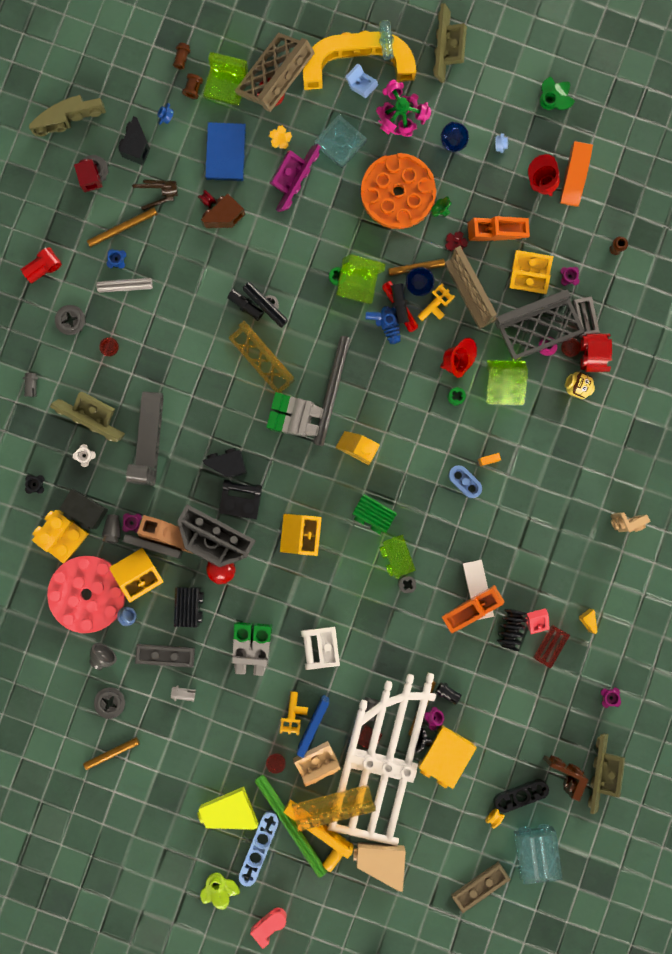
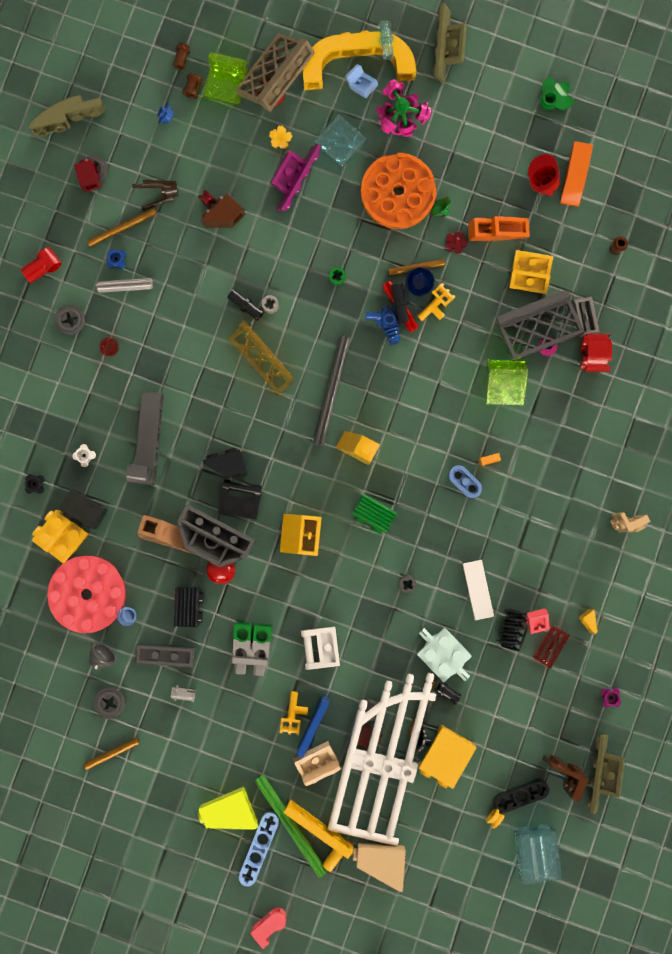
(30, 384): dark grey pin -> none
(91, 414): olive bracket -> none
(111, 530): dark grey cone -> none
(126, 522): magenta plate -> none
(134, 145): black slope -> none
(136, 575): yellow slope -> none
(152, 546): dark grey tile -> none
(219, 893): lime plate -> none
(225, 151): blue tile -> none
(265, 305): black axle -> none
(275, 763): clear red plate -> none
(300, 416): light grey hips -> none
(333, 808): clear yellow fence -> none
(358, 278): clear neon green bracket -> none
(397, 556): clear neon green bracket -> none
(434, 718): magenta plate -> none
(444, 654): none -> light aqua plate
(454, 137): clear blue hair -> none
(456, 390): green bush -> none
(460, 358): red piece -> none
(470, 289): dark tan fence -> none
(473, 609): orange slope -> none
(480, 887): dark tan tile -> none
(501, 143): light blue plate -> none
(570, 347): clear red plate -> none
(574, 272): magenta plate -> none
(579, 385): light yellow head -> none

